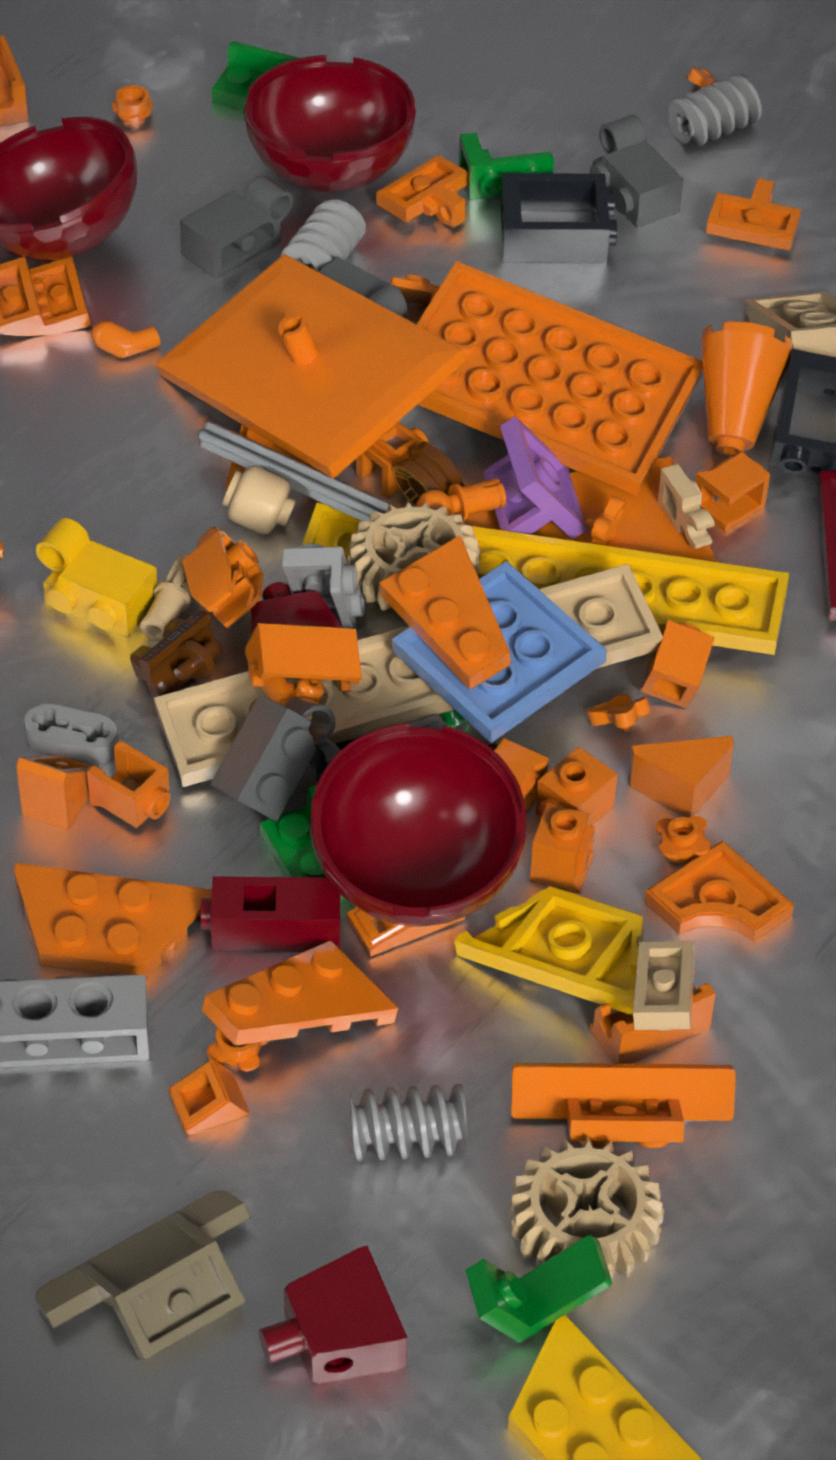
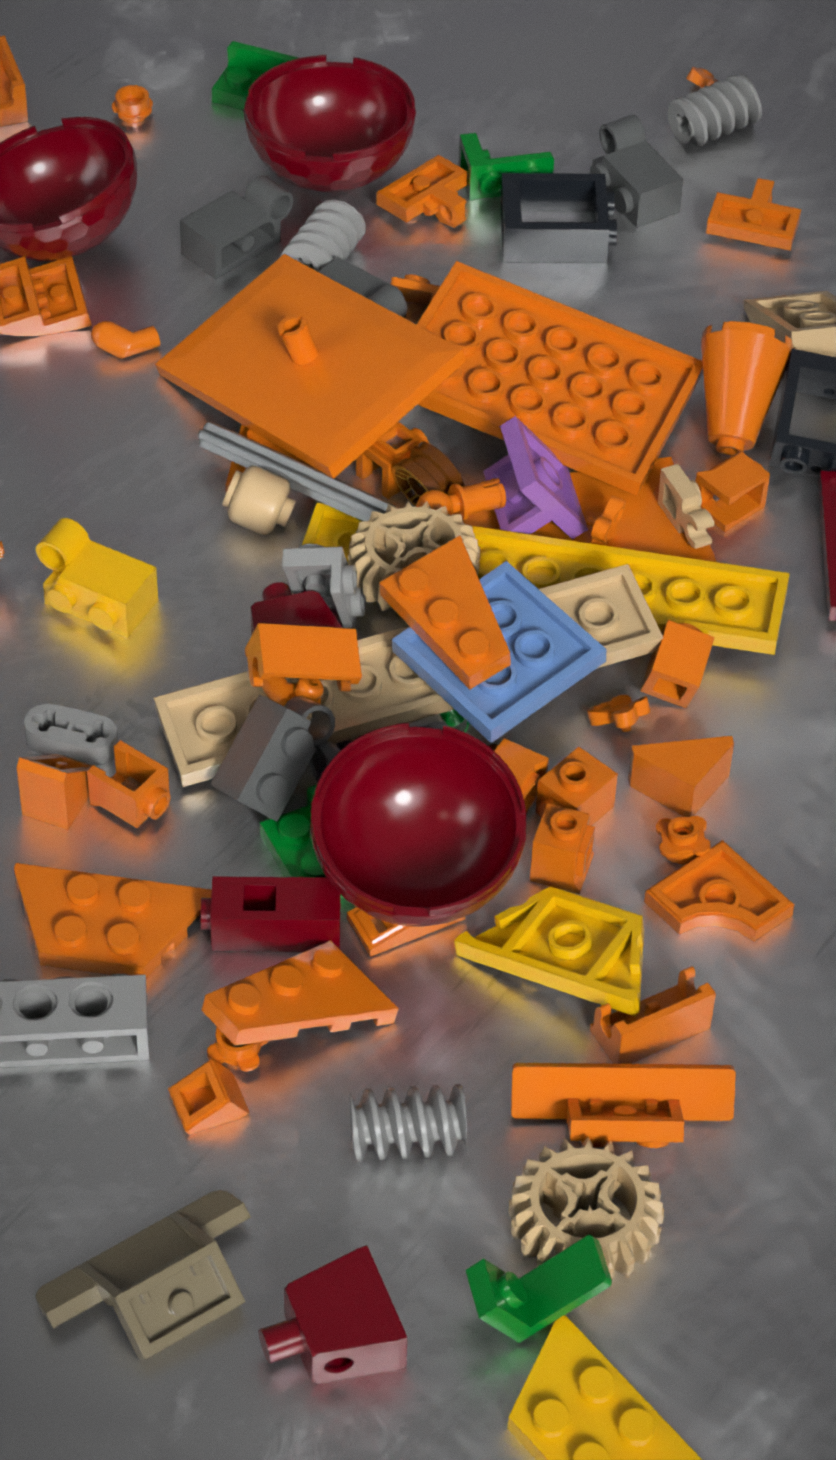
(170, 600): tan axle -> none
(182, 654): reddish brown hips -> none
(224, 576): orange hinge -> none
(664, 985): tan plate -> none

